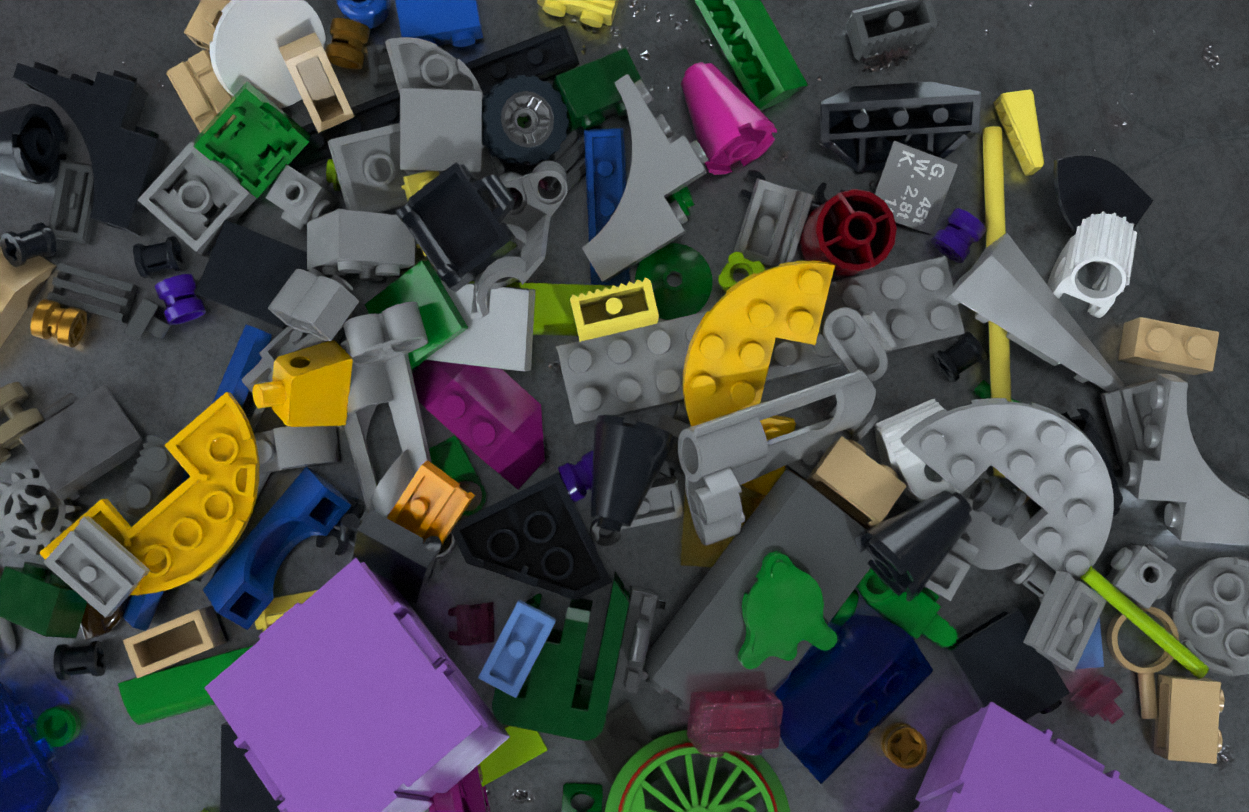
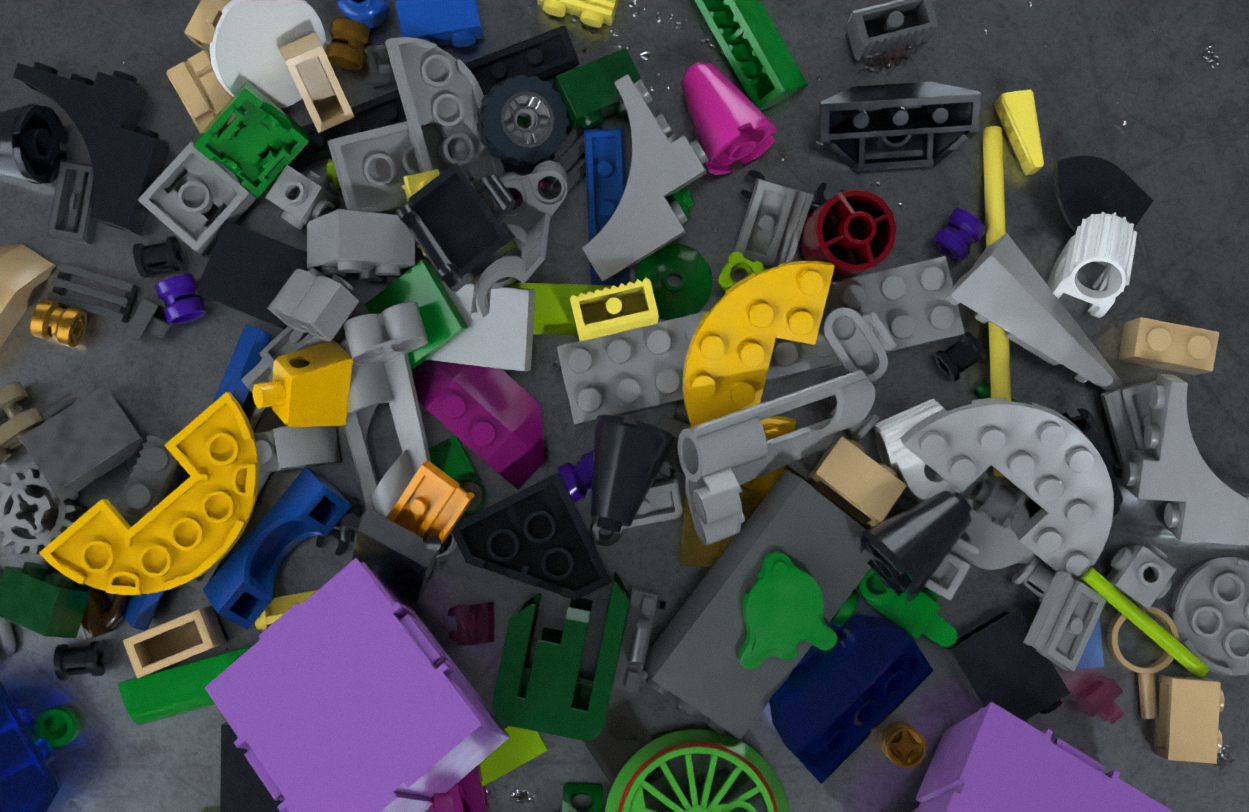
(28, 244): black bush -> none
(96, 566): light grey plate -> none
(440, 129): light grey piece -> none
(517, 648): medium blue plate -> none
(734, 721): clear pink brick -> none
(915, 186): light grey sticker -> none

